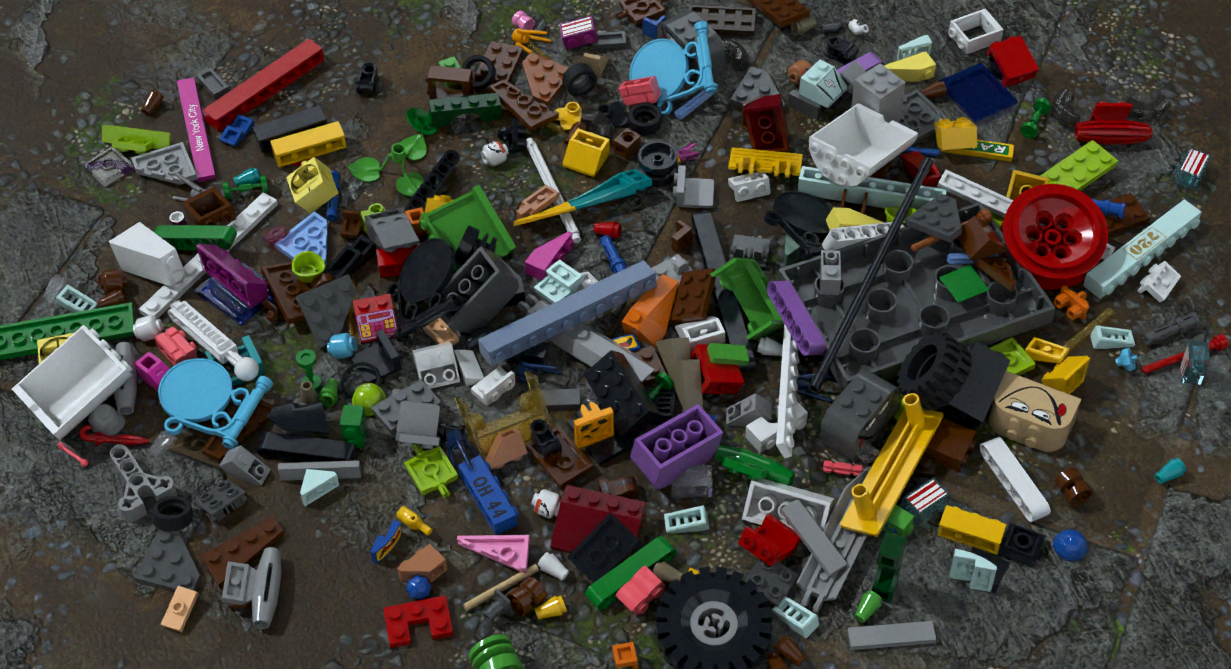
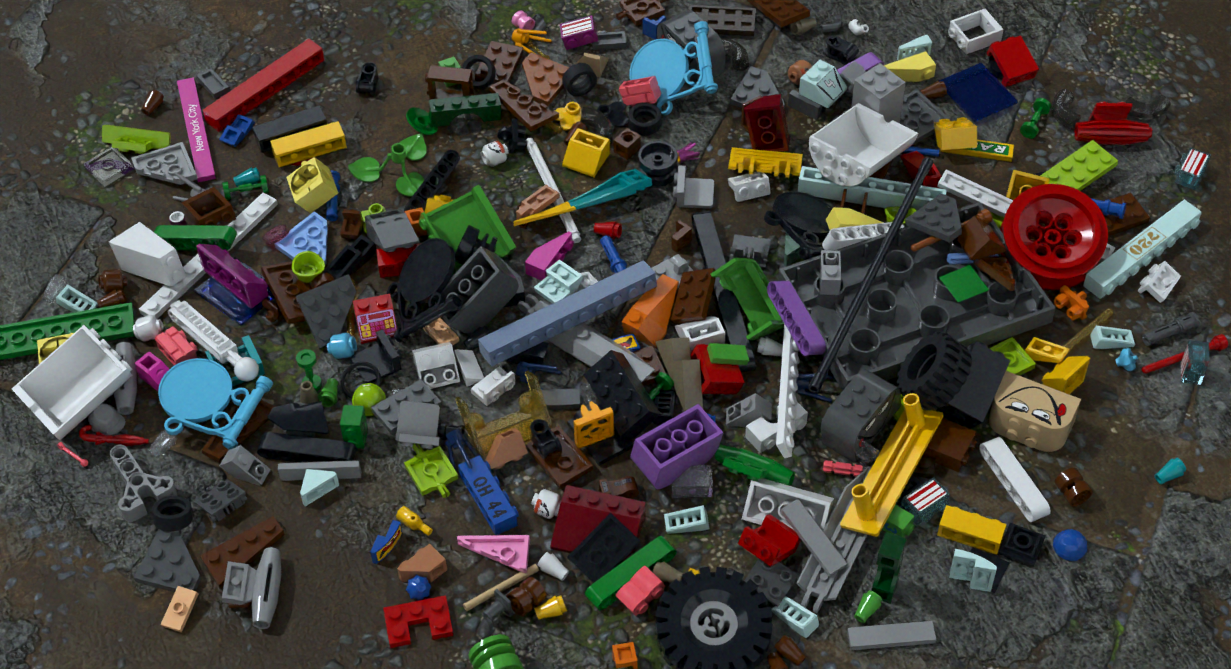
(692, 104): medium blue axle -> none

